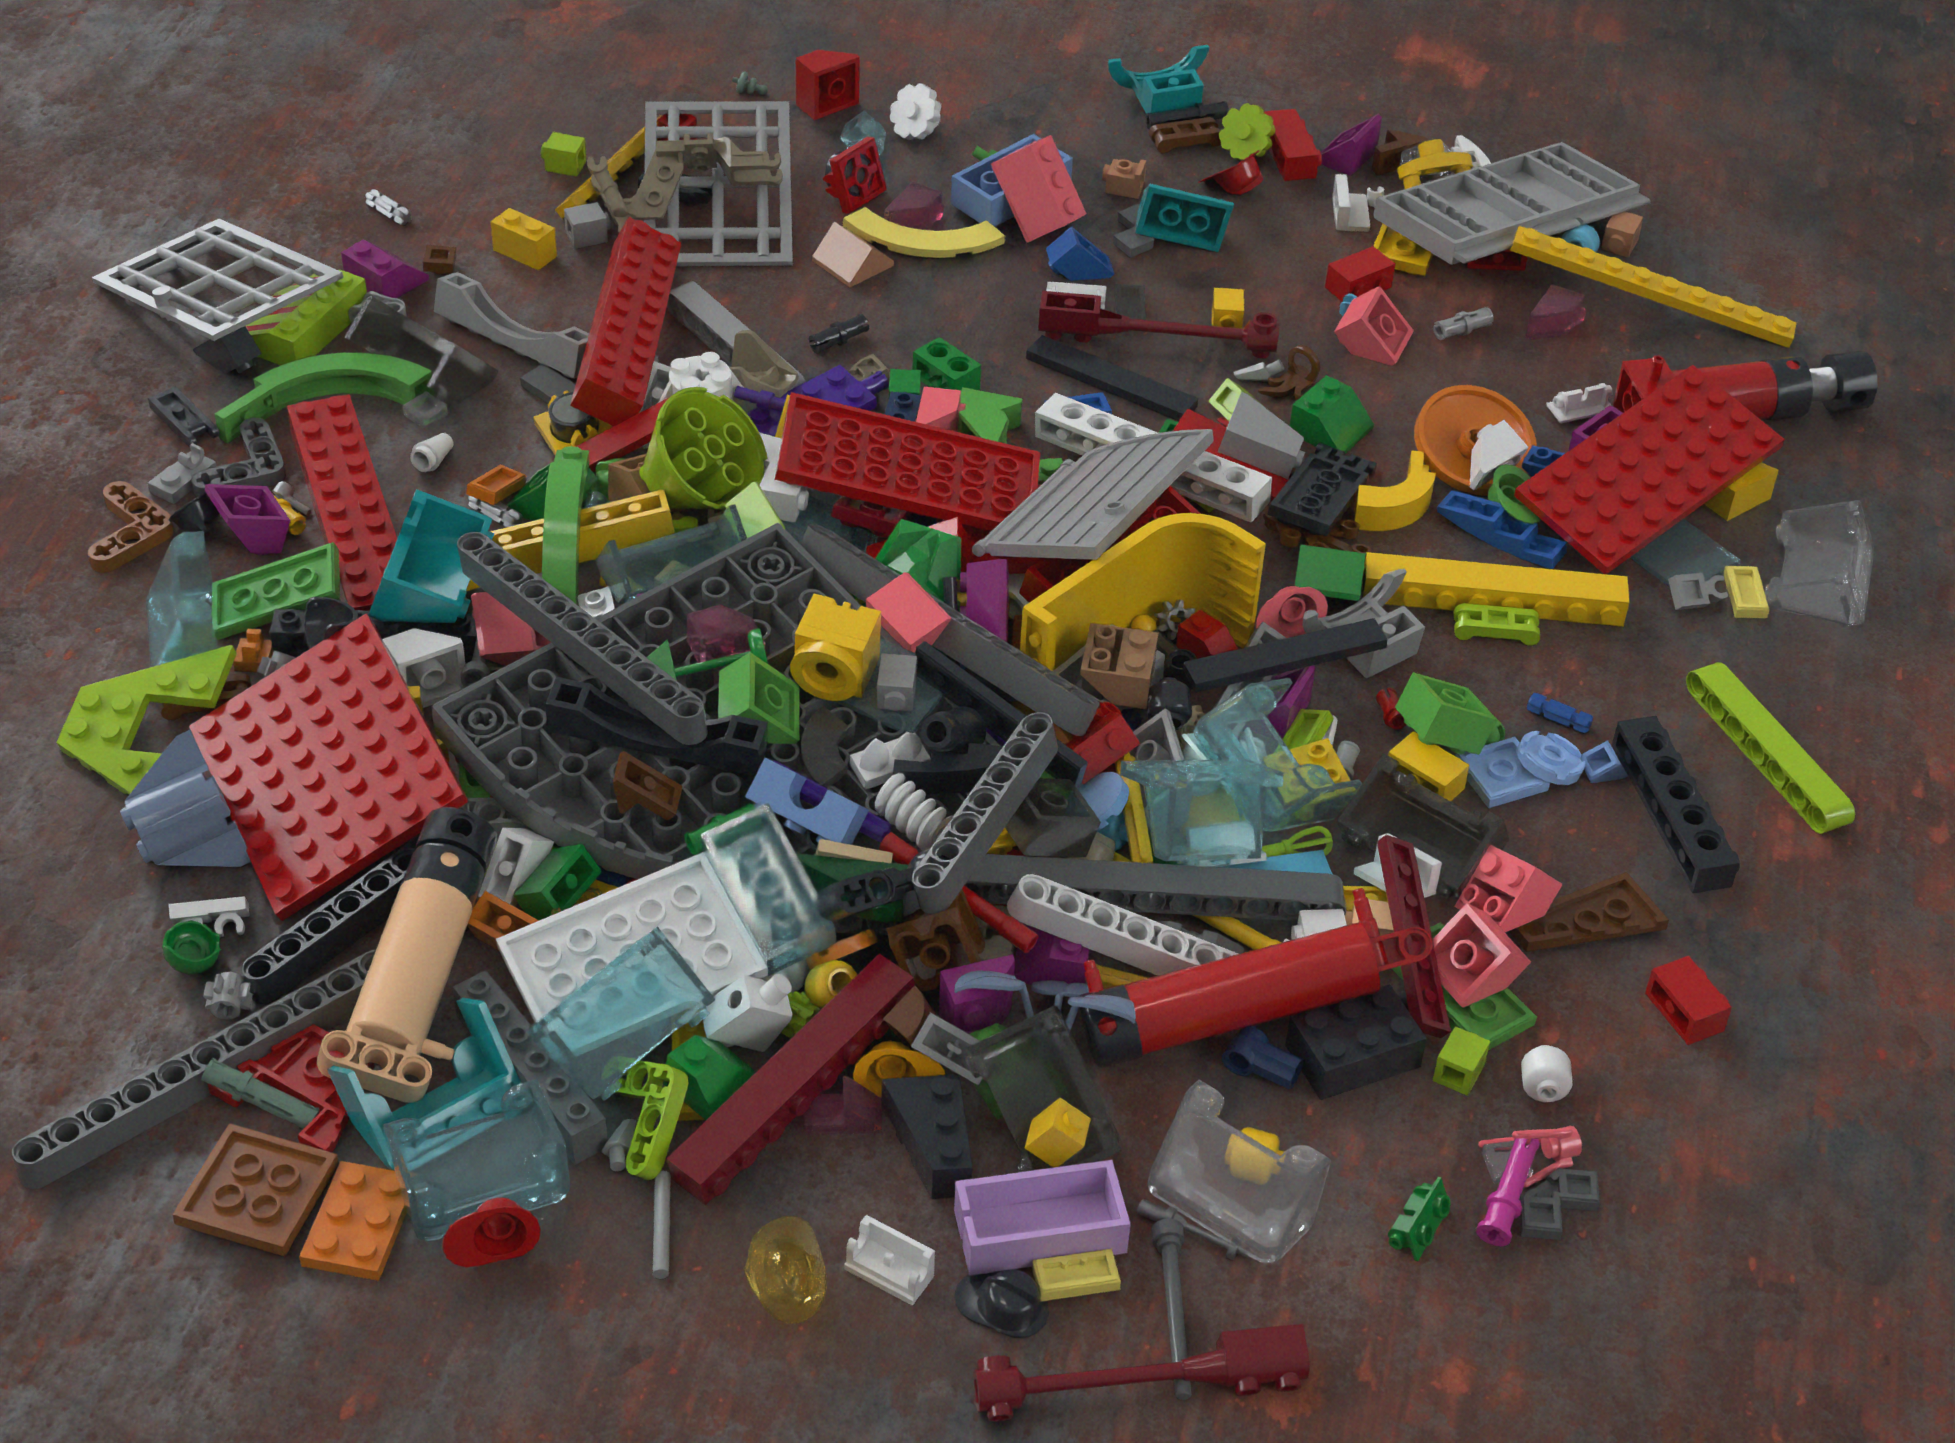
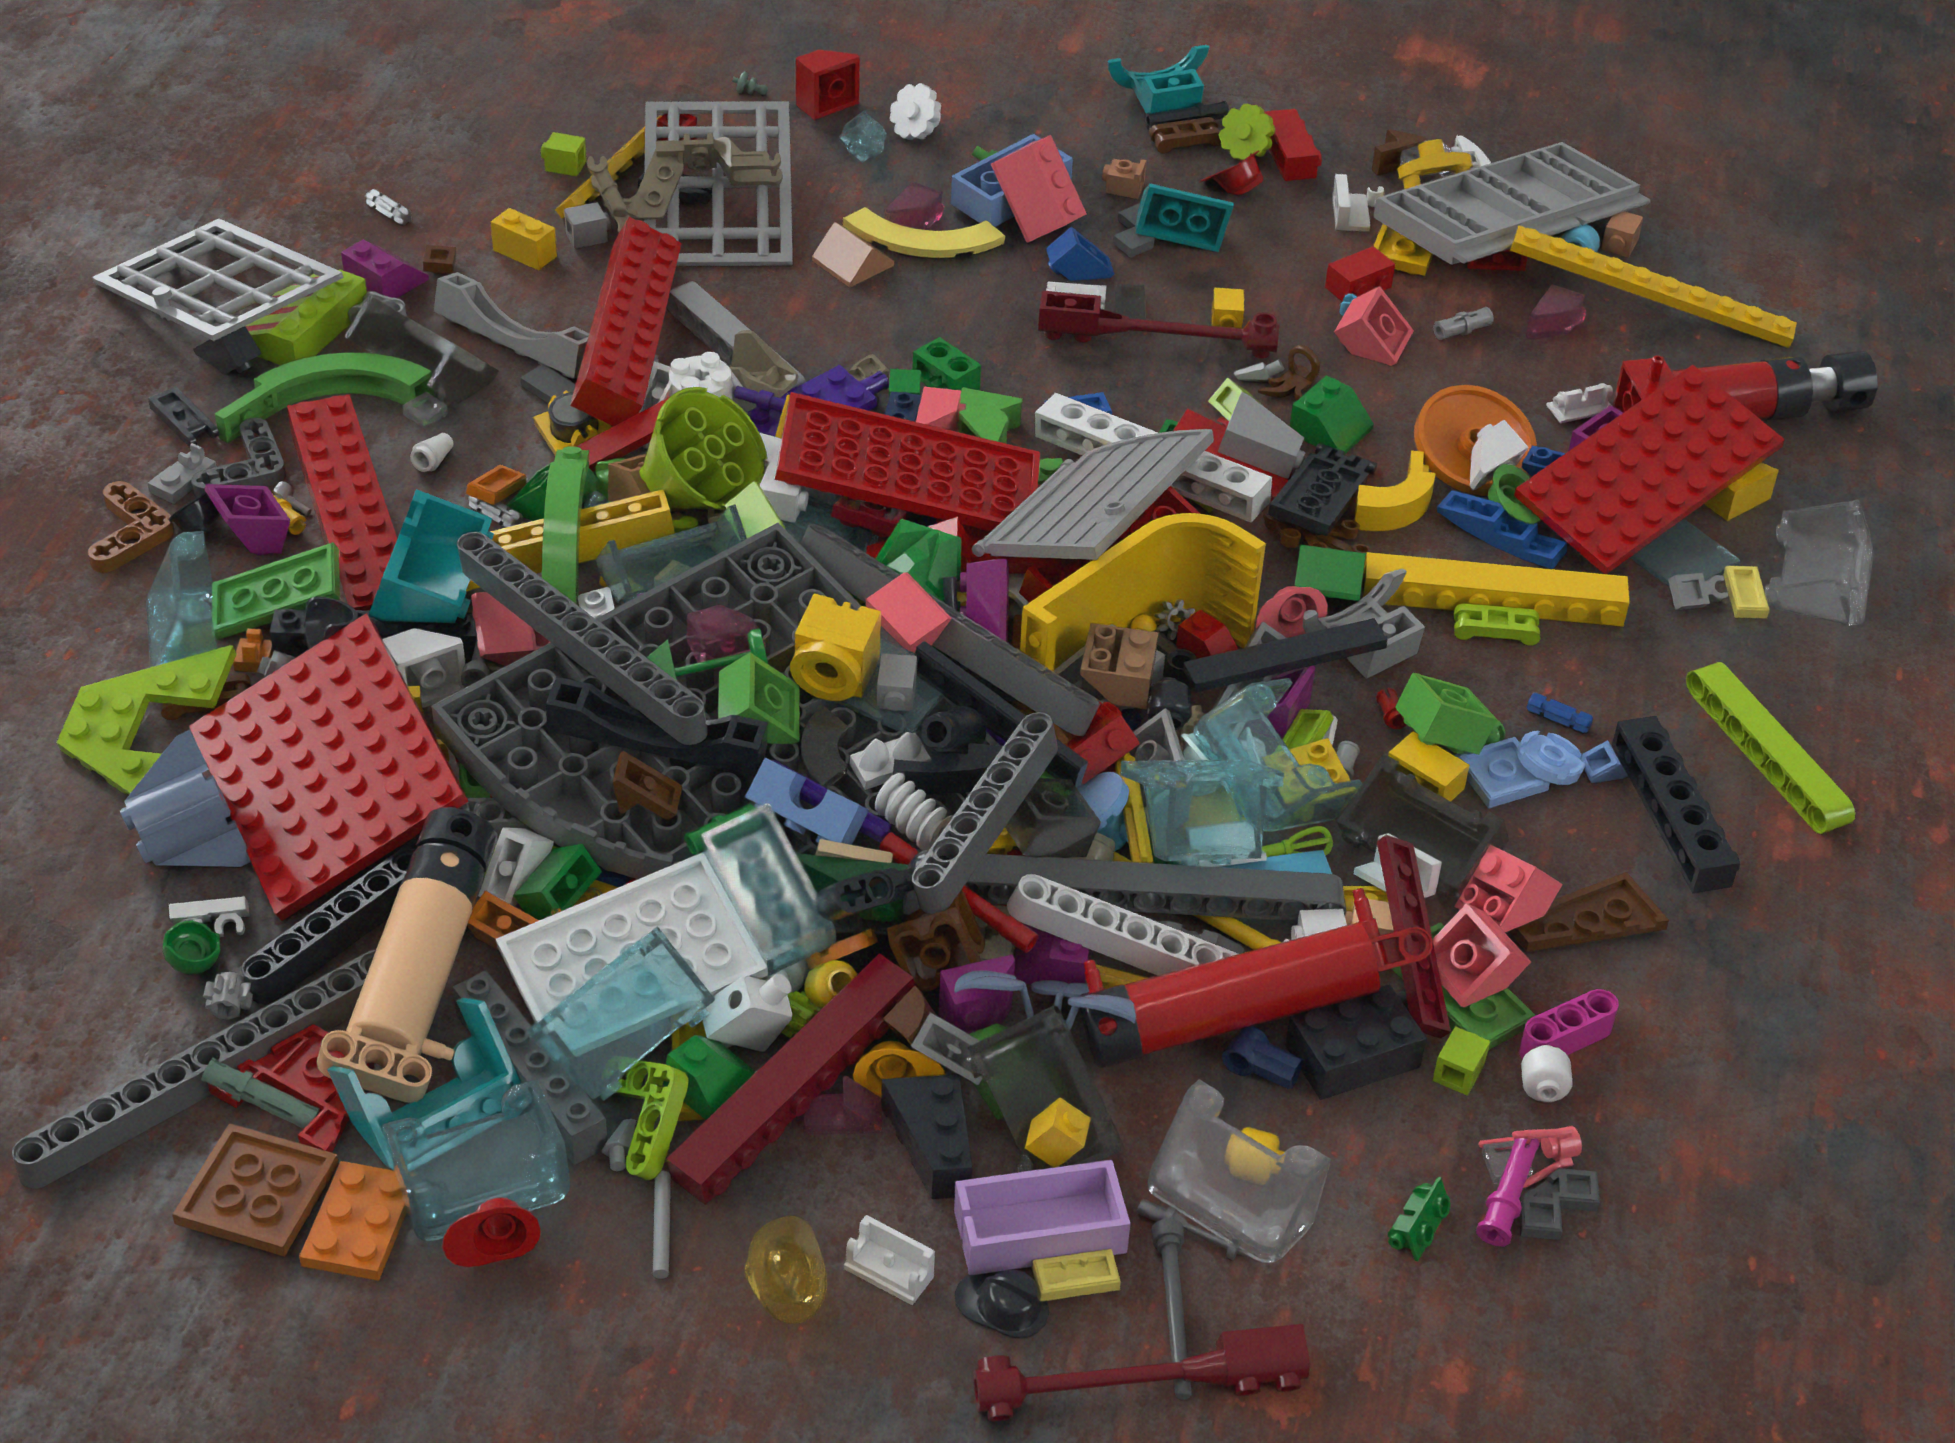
(838, 333): black pin -> none
(854, 174): red piece -> none
(1111, 378): black tile -> none
(1353, 146): magenta slope -> none
(1572, 1023): none -> dark pink beam
(1688, 1000): red brick -> none

